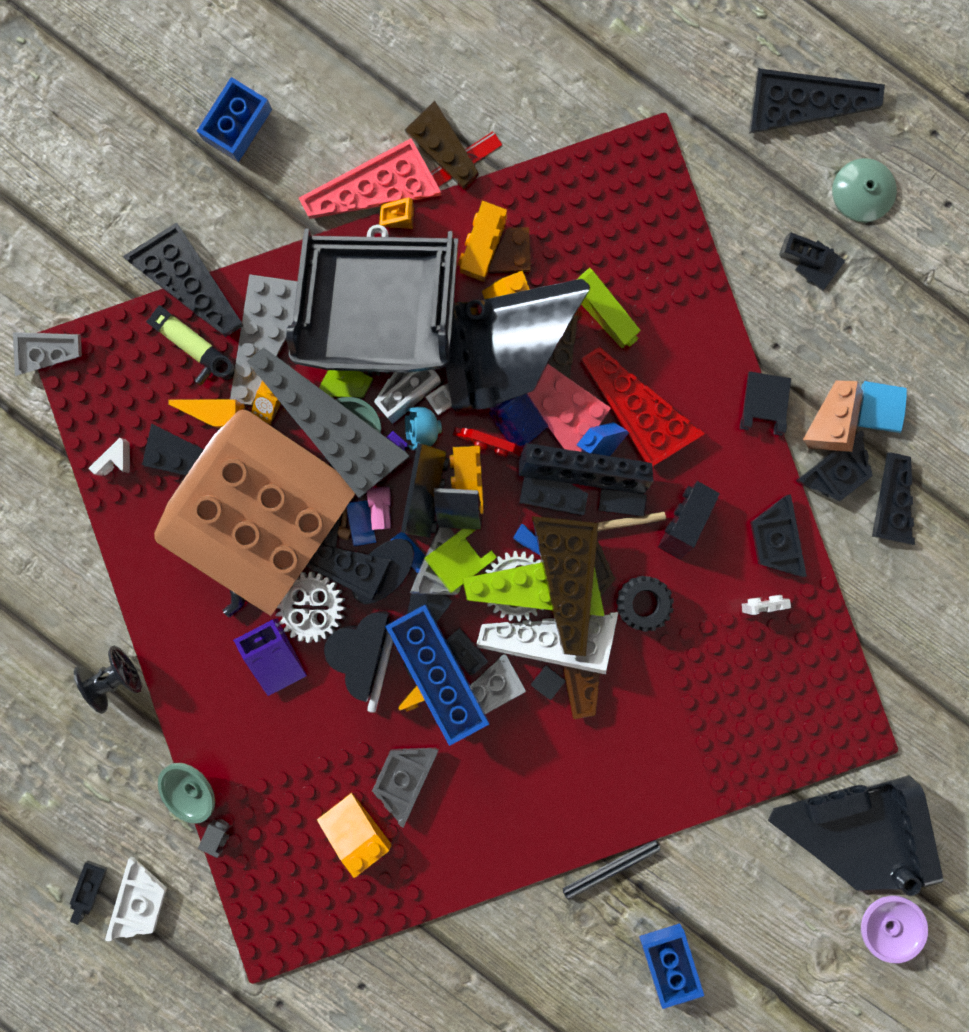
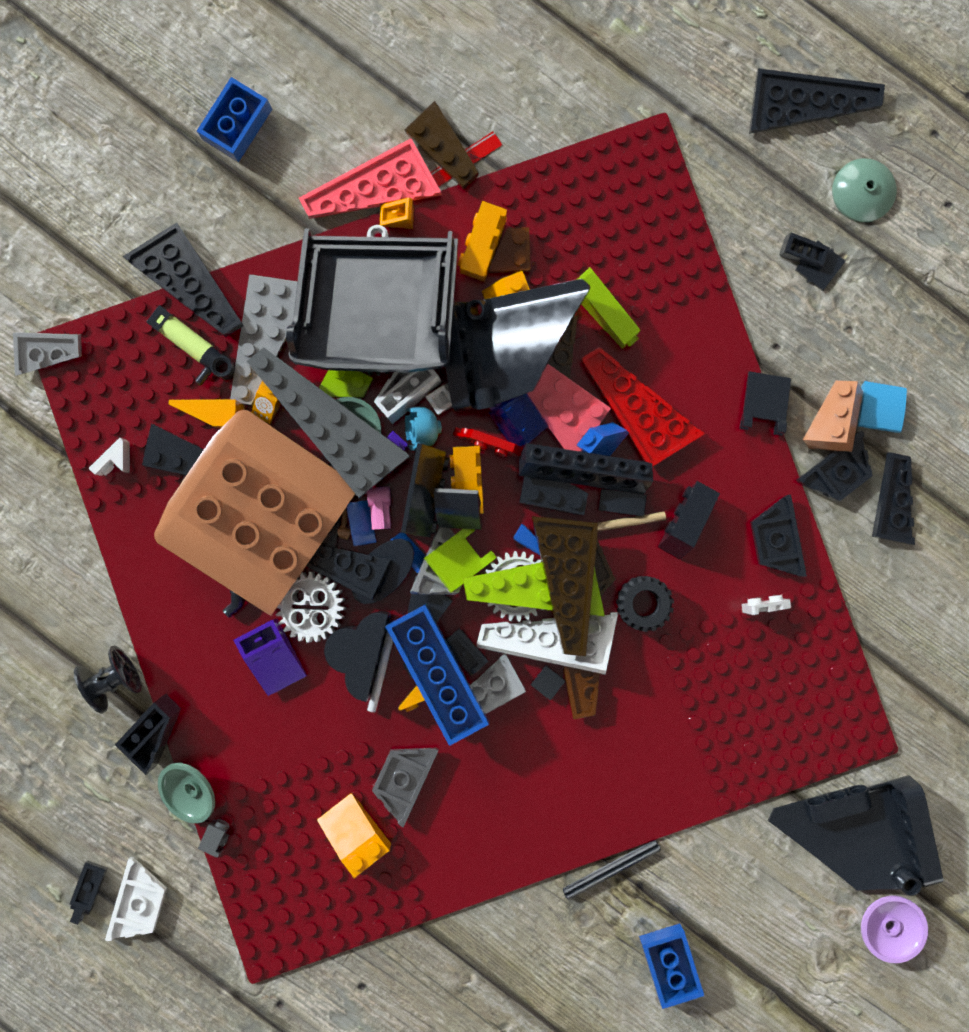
(149, 734): none -> black wedge

